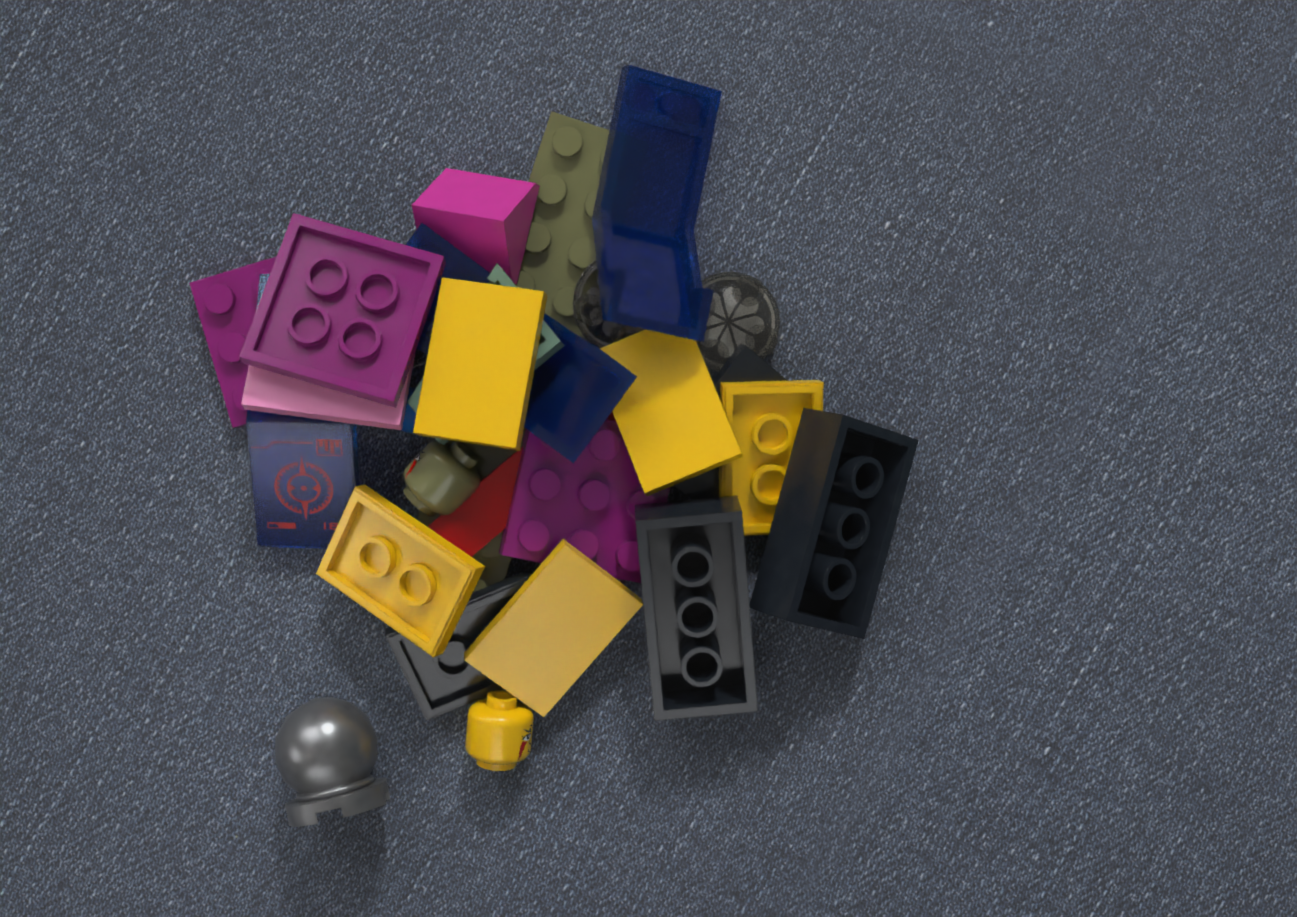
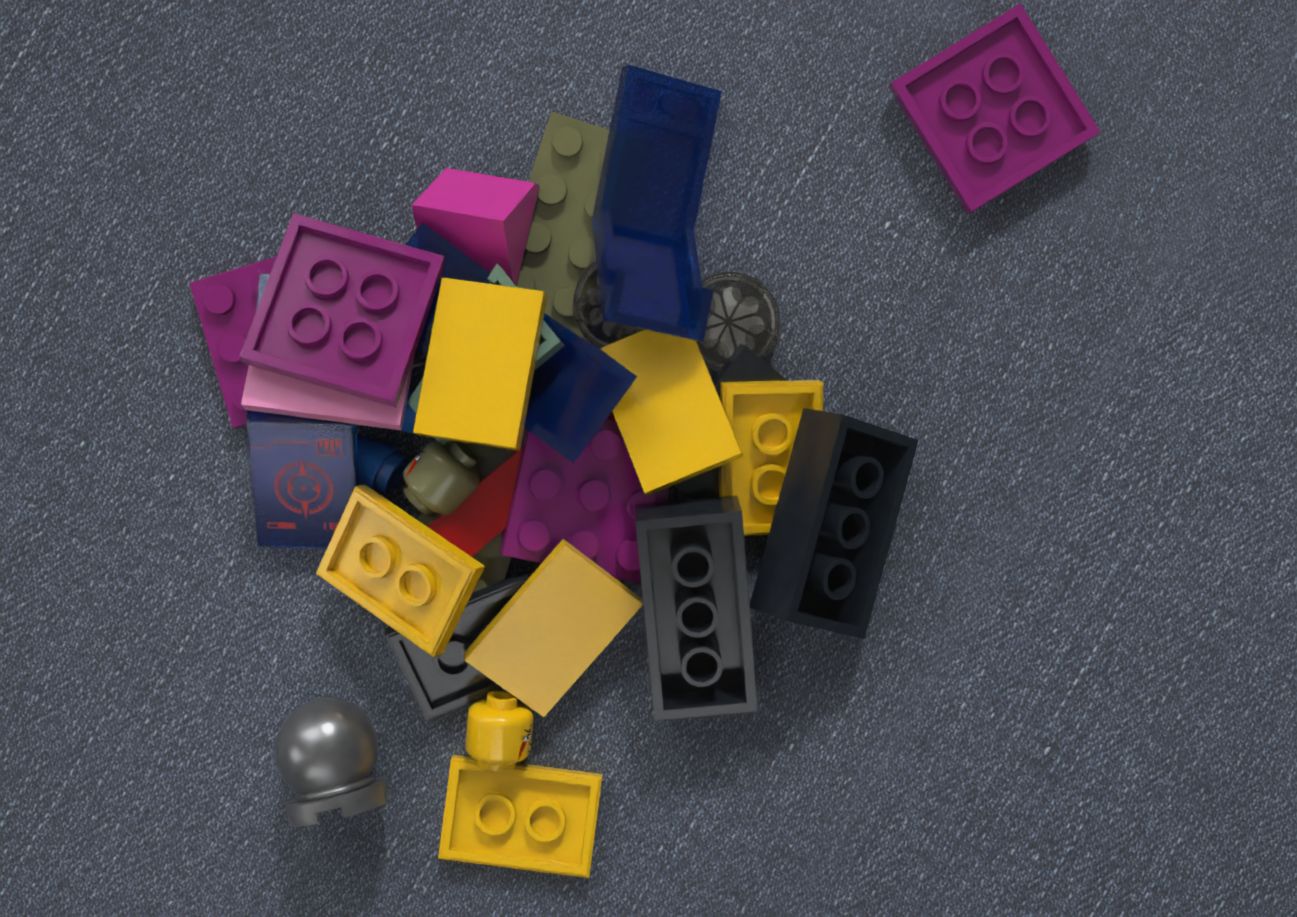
(380, 464): none -> blue cone
(520, 817): none -> yellow tile
(994, 109): none -> magenta plate

